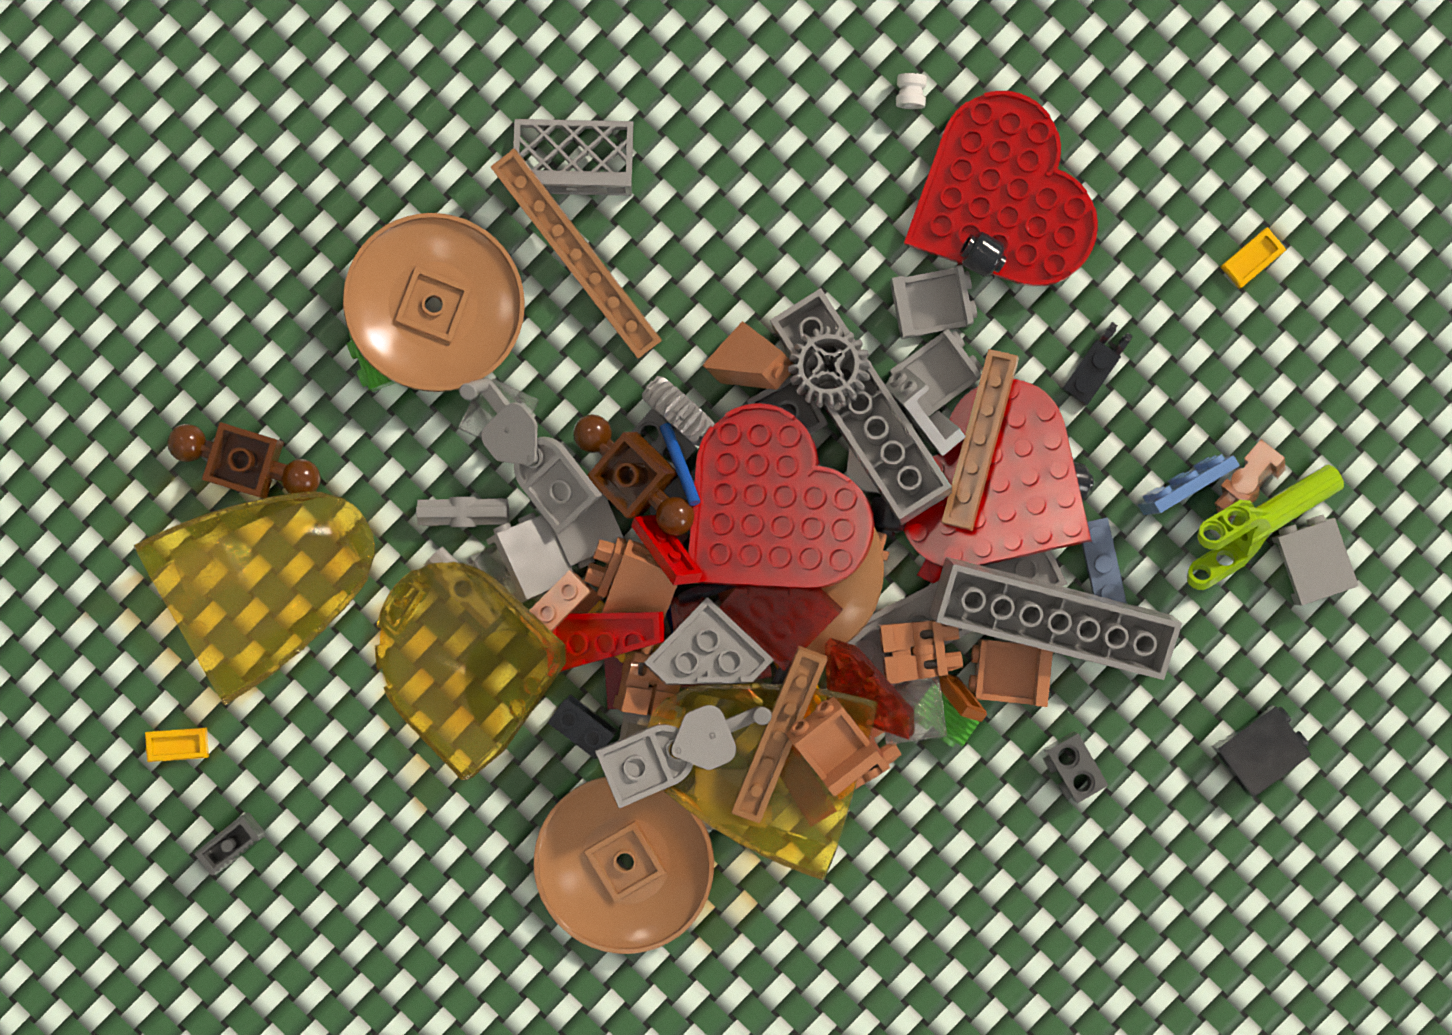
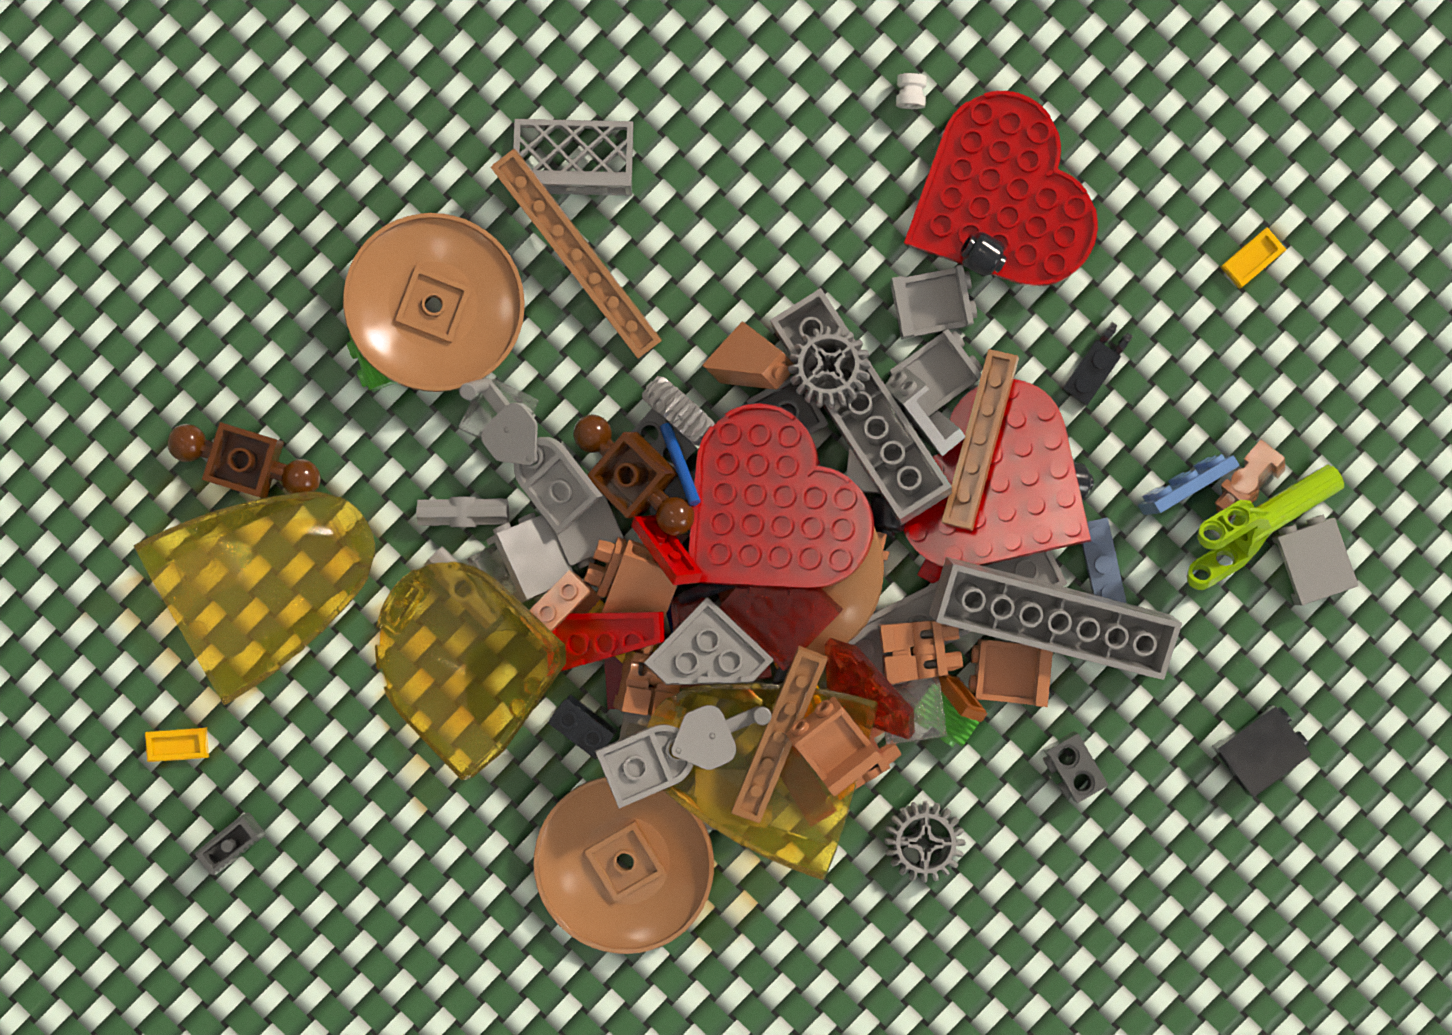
(910, 841): none -> light grey gear

